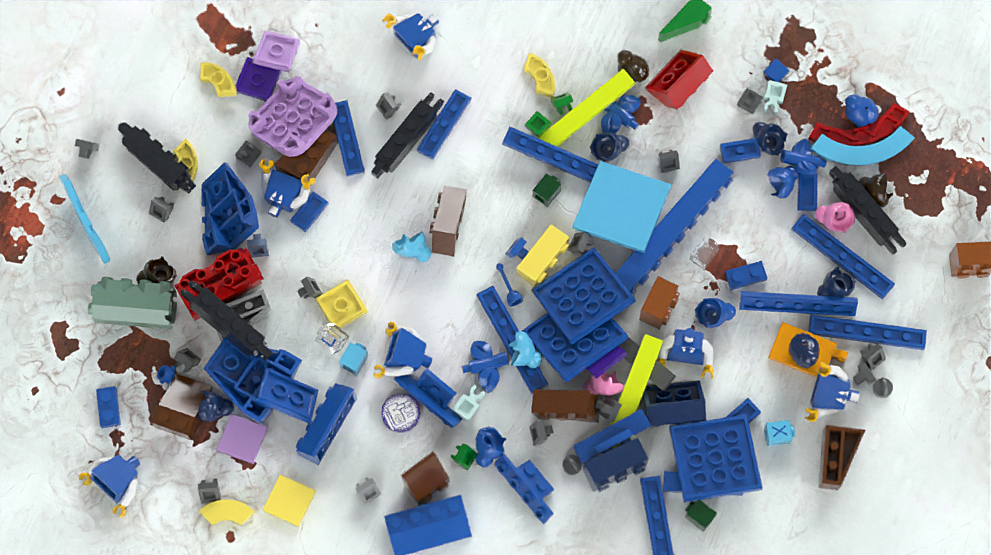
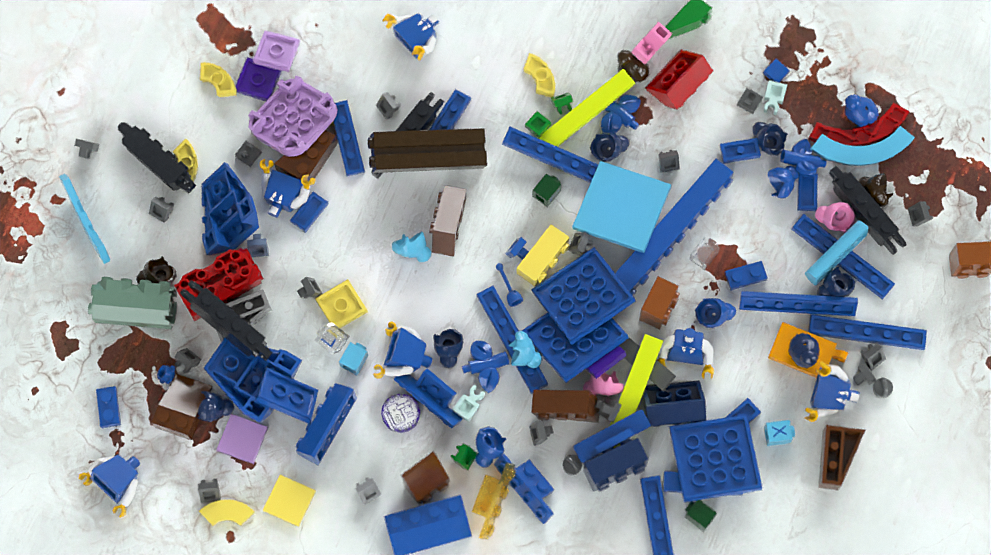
(427, 150): none -> dark brown brick
(448, 346): none -> dark blue piece
(491, 497): none -> clear yellow bracket
(651, 43): none -> bright pink brick
(837, 252): none -> medium azure brick
(919, 213): none -> dark grey tile

